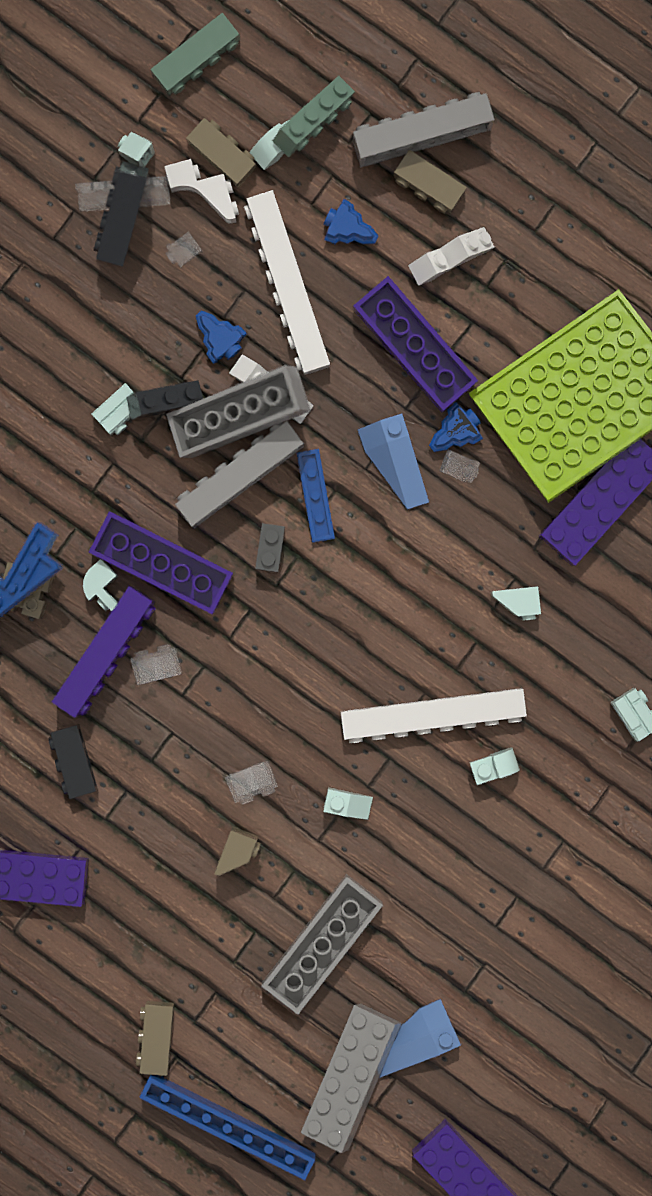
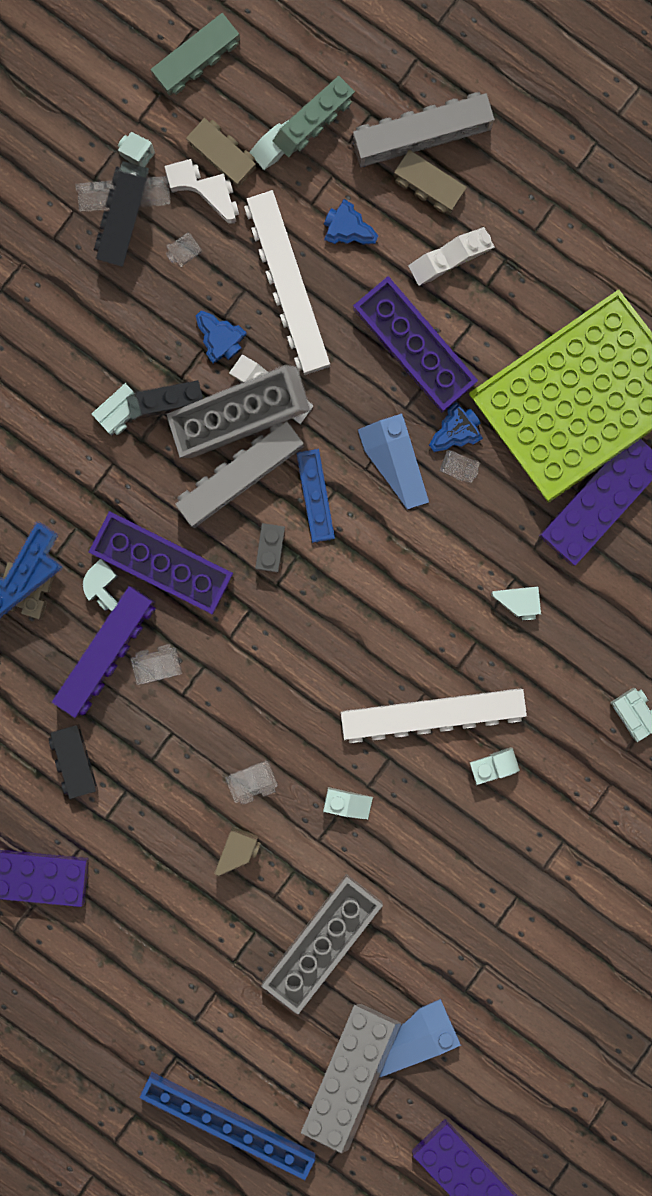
(155, 1038): dark tan brick -> none

